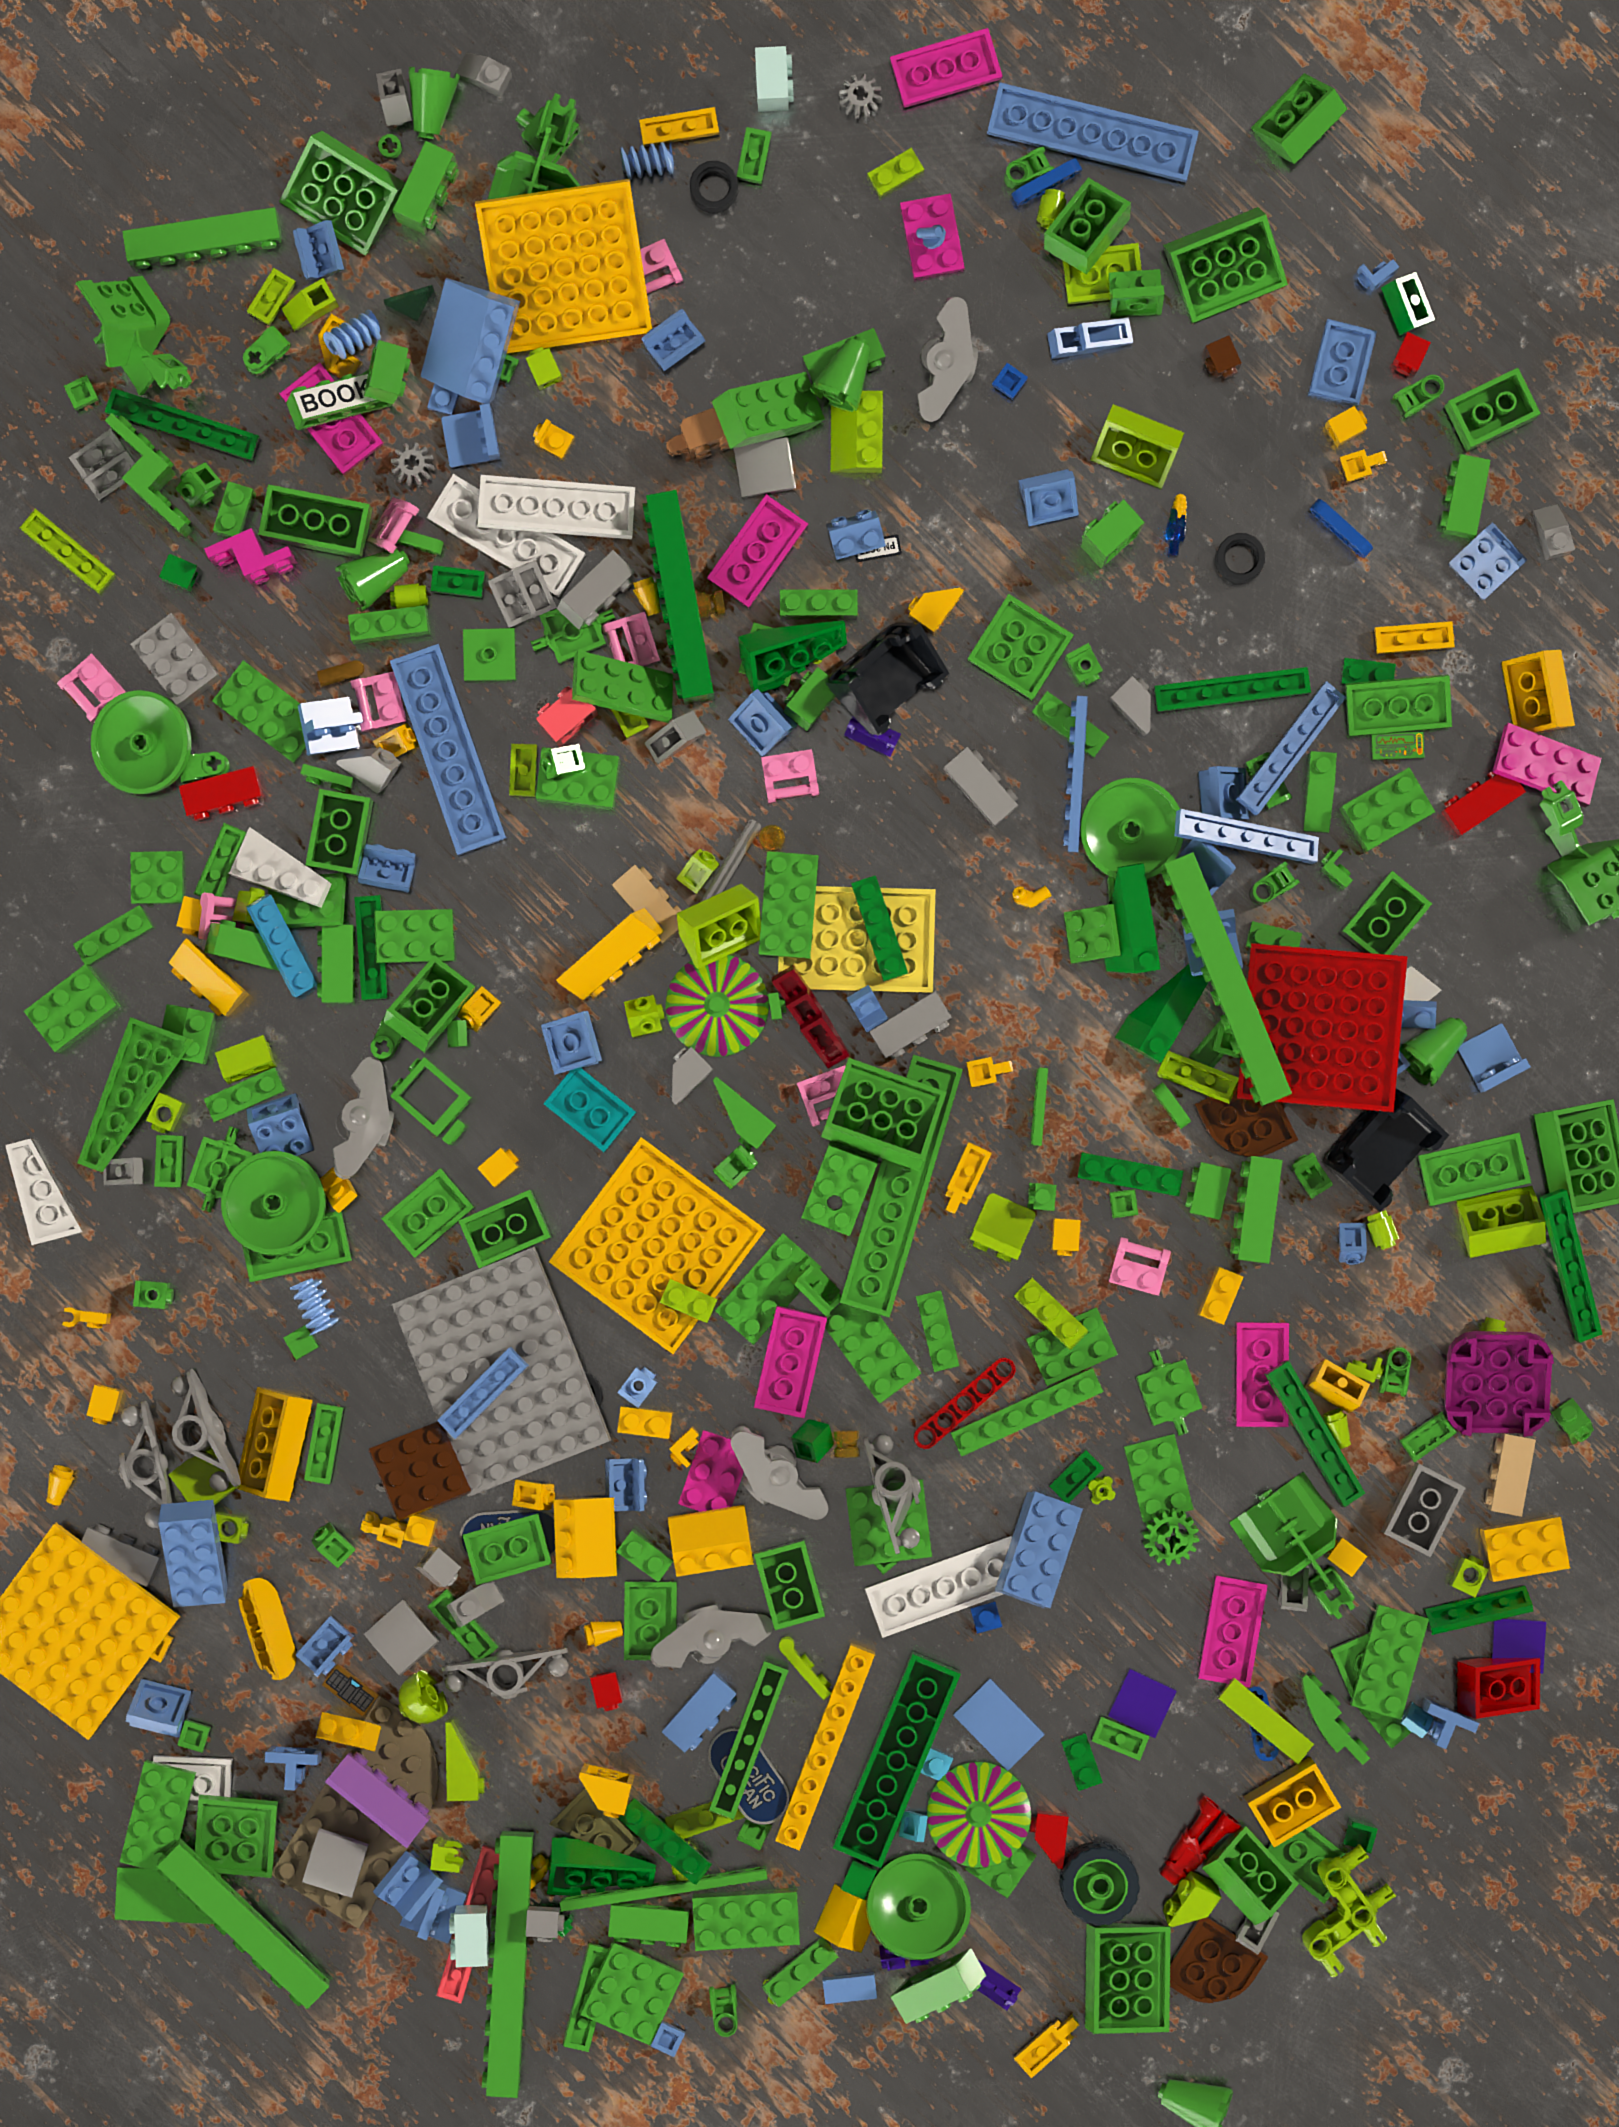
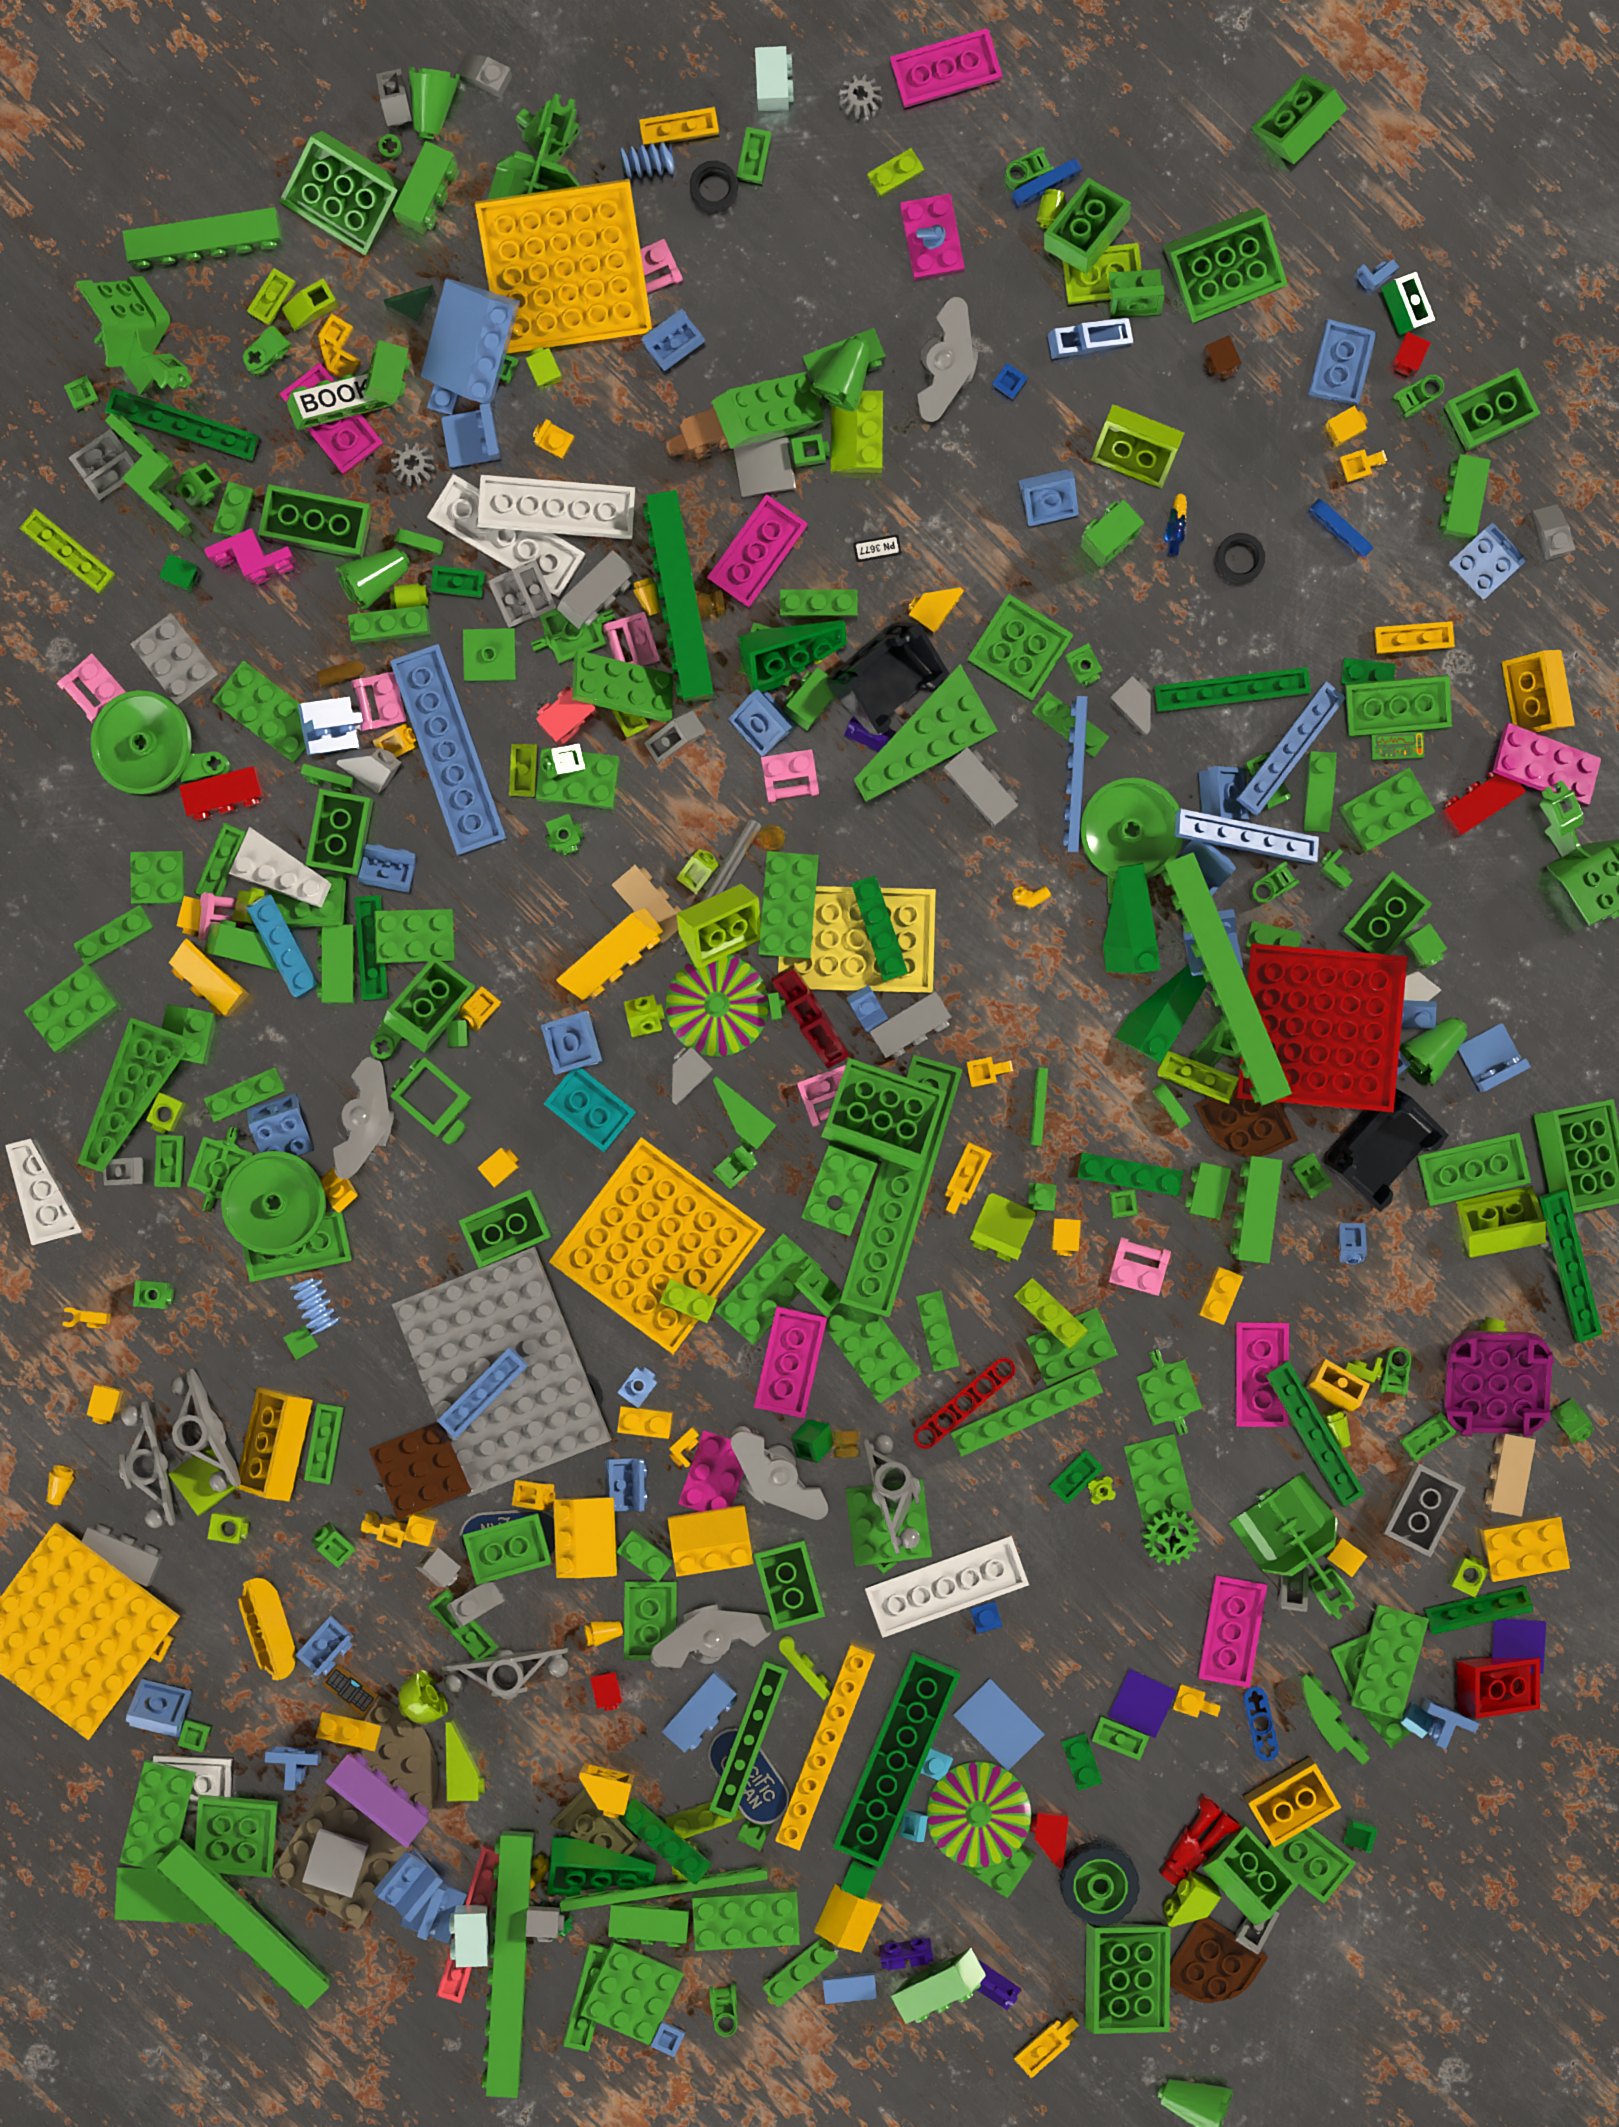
(193, 1553): medium blue brick -> none
(245, 1059): lime hinge -> none
(318, 250): medium blue bracket -> none
(352, 334): light blue piece -> none
(392, 524): bright pink plate -> none
(401, 1637): light grey slope -> none
(427, 1213): bright green plate -> none
(443, 1856): lime hinge -> none
(562, 825): none -> bright green brick
(801, 444): none -> bright green brick
(855, 534): medium blue bracket -> none
(918, 1907): bright green dish -> none
(935, 732): none -> bright green wing
(1038, 1549): medium blue brick -> none
(1092, 132): medium blue plate -> none
(1092, 933): bright green plate -> none
(1191, 1702): none -> yellow plate
(1265, 1720): lime tile -> none
(1344, 1923): lime pin -> none
(1382, 1230): lime brick -> none
(1423, 947): none -> bright green brick

